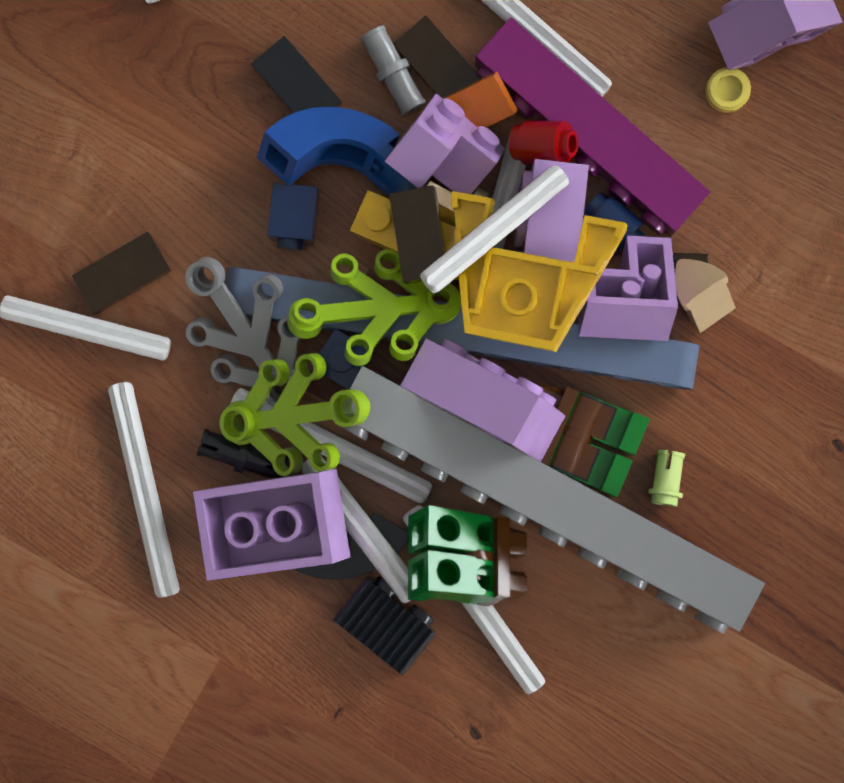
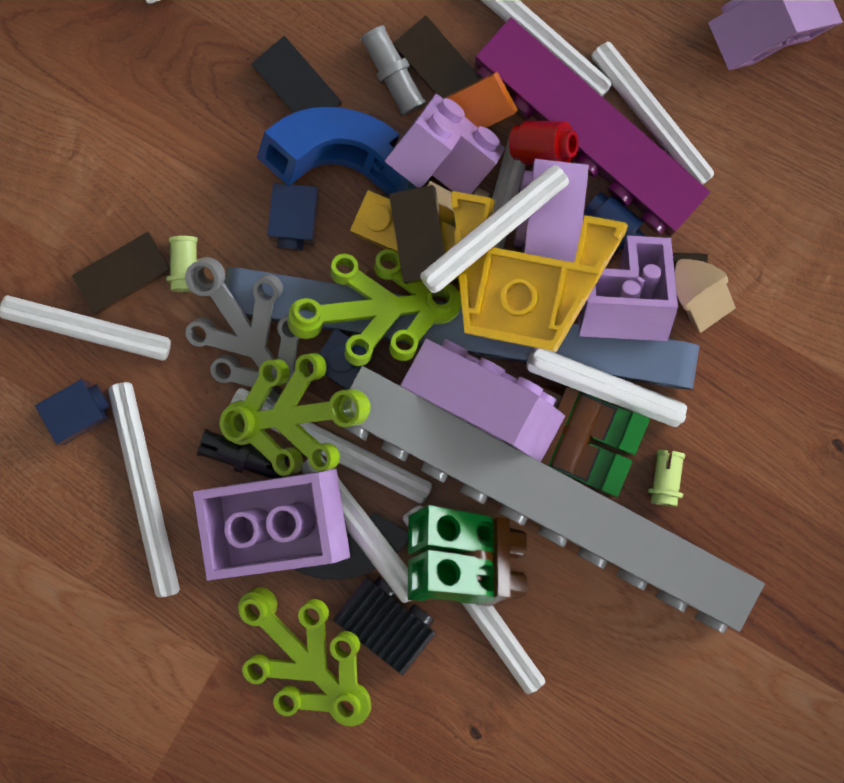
(74, 411): none -> dark blue brick
(182, 254): none -> yellowish green pin
(308, 662): none -> lime plant
(606, 387): none -> white axle
(651, 112): none -> white axle
(728, 90): light yellow tile -> none

